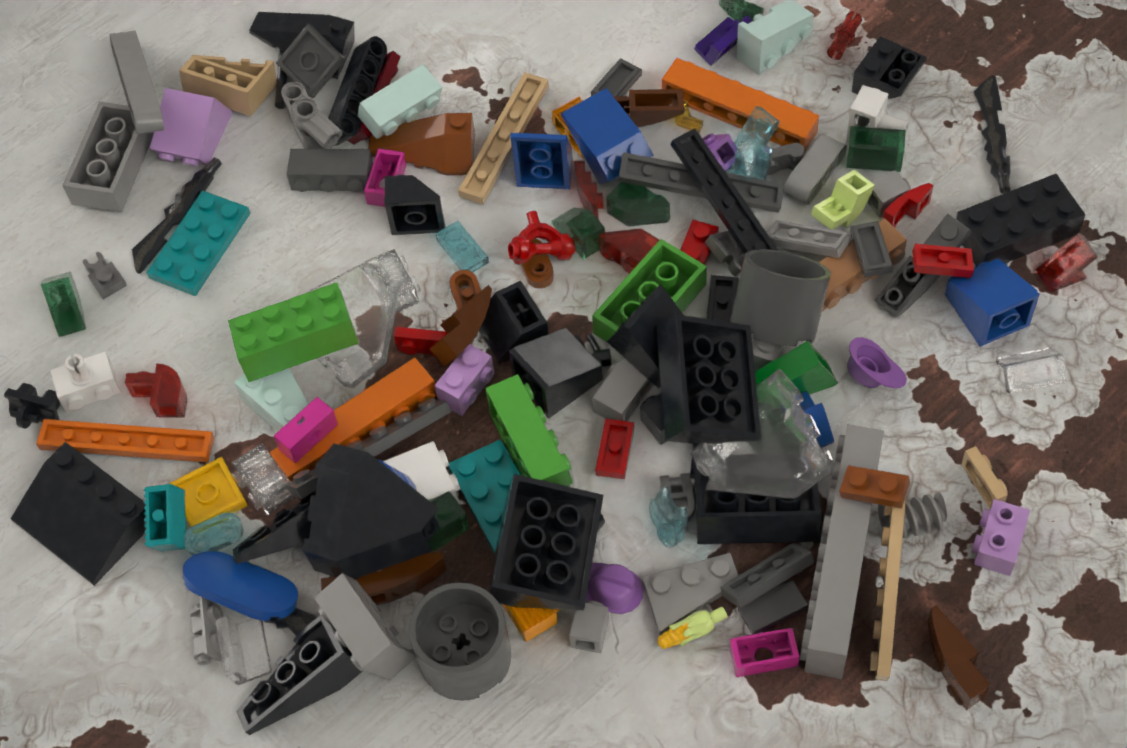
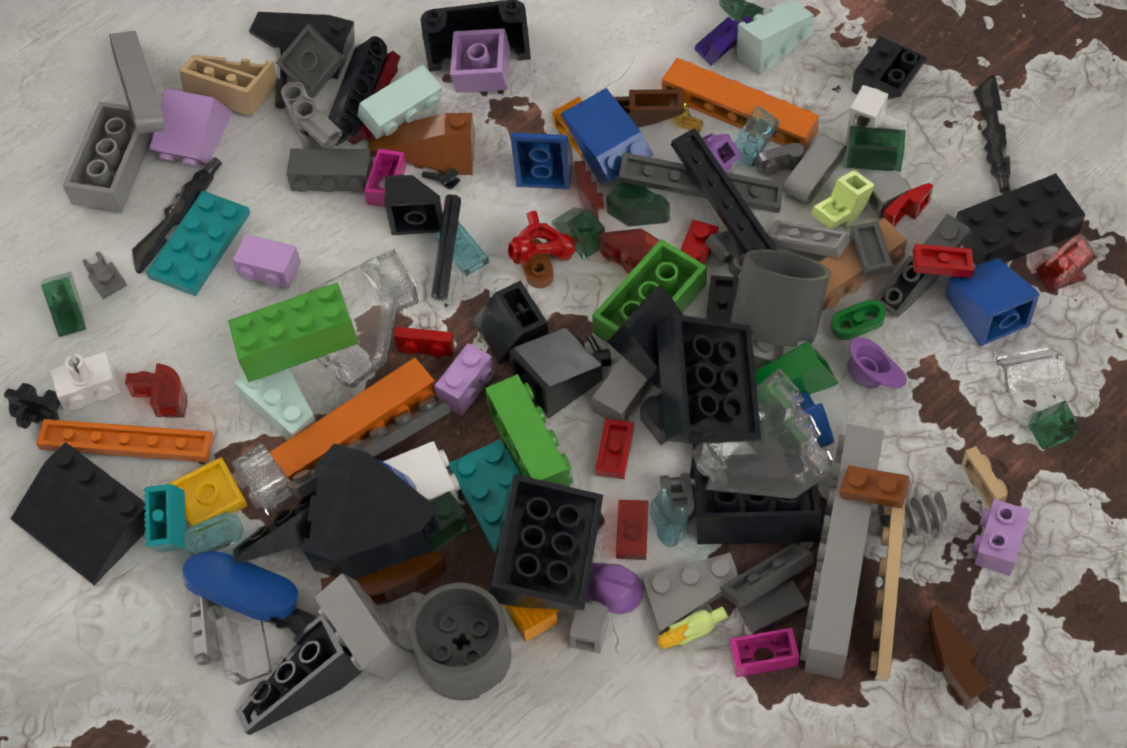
(266, 261): none -> lavender brick
(297, 439): dark pink piece -> none
(440, 23): none -> black windscreen
(446, 247): none -> black axle
(448, 180): none -> black hand
(460, 279): dark orange plate -> none
(462, 327): reddish brown slope -> none
(480, 60): none -> lavender brick
(498, 146): tan plate -> none
(619, 79): dark grey tile -> none
(632, 529): none -> clear red plate
(752, 159): clear light blue brick -> none
(844, 35): clear red pin -> none
(856, 319): none -> green plate
(1053, 425): none -> clear green panel

